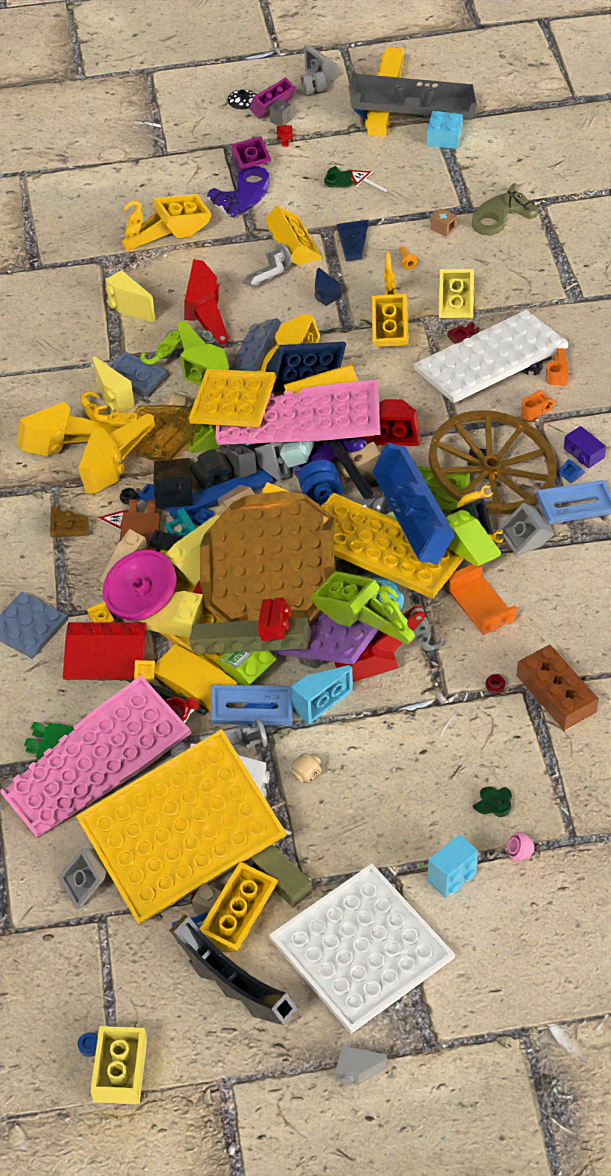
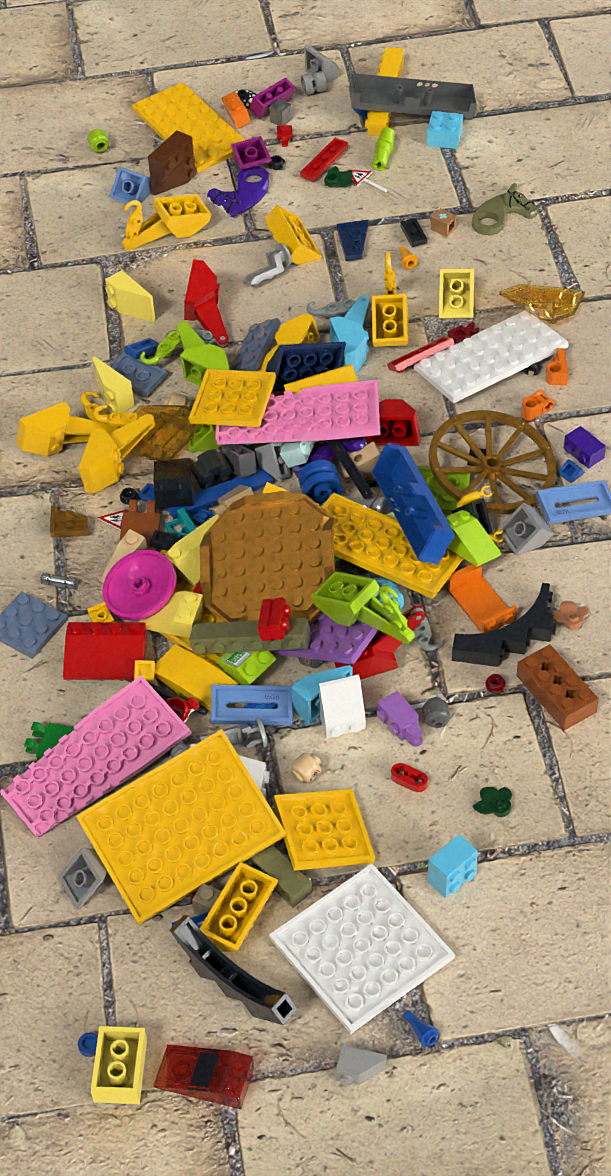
(59, 581): none -> dark grey axle
(98, 140): none -> lime head
(130, 186): none -> medium blue slope
(135, 350): none -> blue tile
(172, 163): none -> reddish brown slope
(186, 112): none -> yellow plate
(206, 1074): none -> clear red slope
(236, 109): none -> orange brick
(276, 163): none -> black plate
(323, 829): none -> yellow plate
(324, 159): none -> red plate
(326, 288): dark blue slope -> none
(342, 706): none -> white slope
(348, 329): none -> medium azure slope
(384, 147): none -> lime piece
(400, 364): none -> plate
(400, 718): none -> medium lavender hinge
(409, 777): none -> red beam
(413, 232): none -> black plate
(425, 1032): none -> blue cone
(436, 712): none -> dark grey head
(514, 638): none -> black arch
(519, 846): bright pink cone -> none
(544, 301): none -> clear yellow wedge
(570, 614): none -> nougat plate

